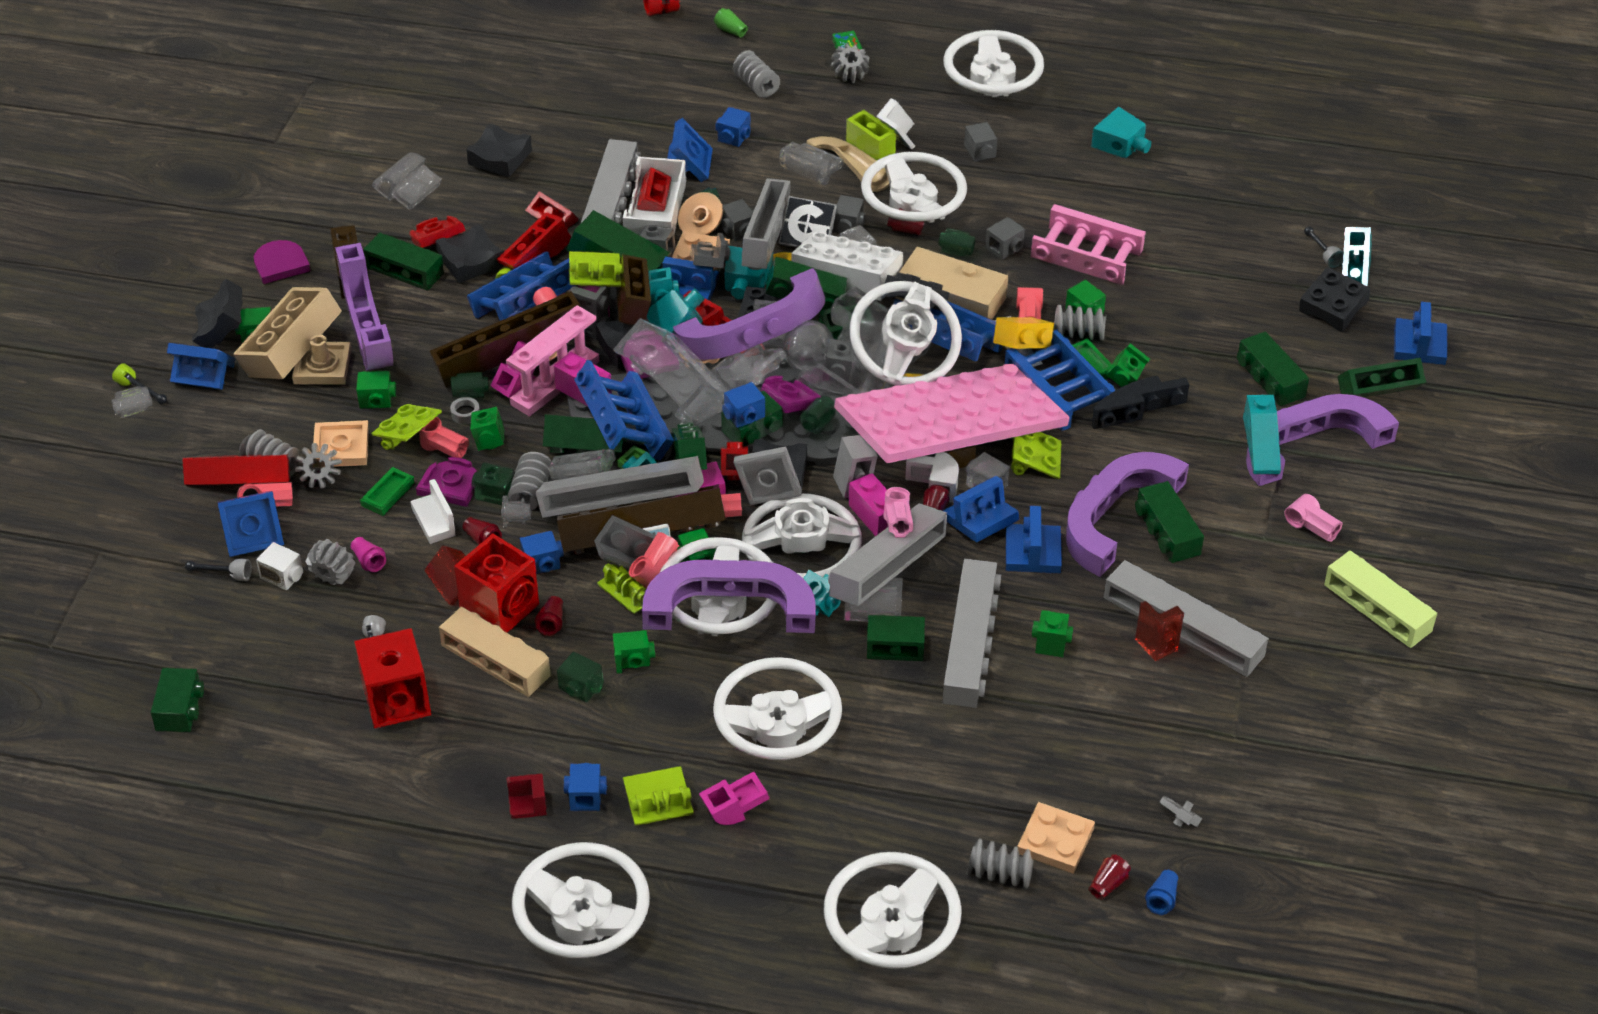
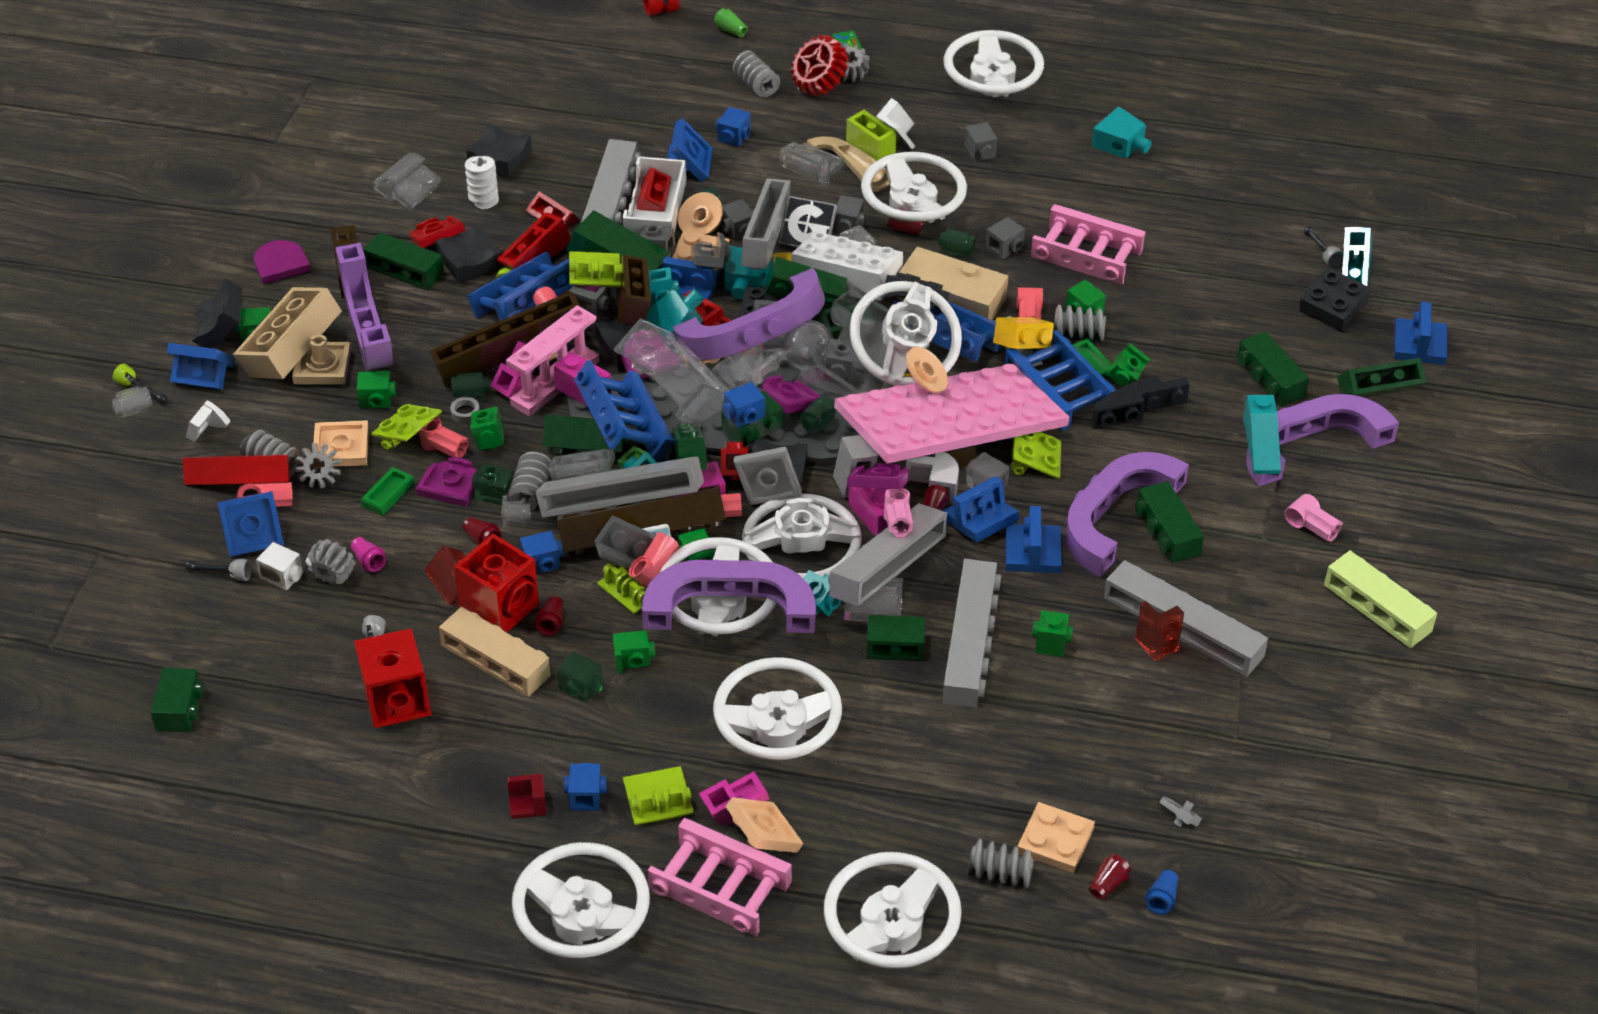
(207, 415): none -> white tile
(434, 515): white panel -> none
(482, 181): none -> white piece
(732, 853): none -> bright pink fence
(764, 825): none -> light nougat plate
(819, 65): none -> red gear
(882, 476): none -> magenta tile
(926, 369): none -> light nougat dish

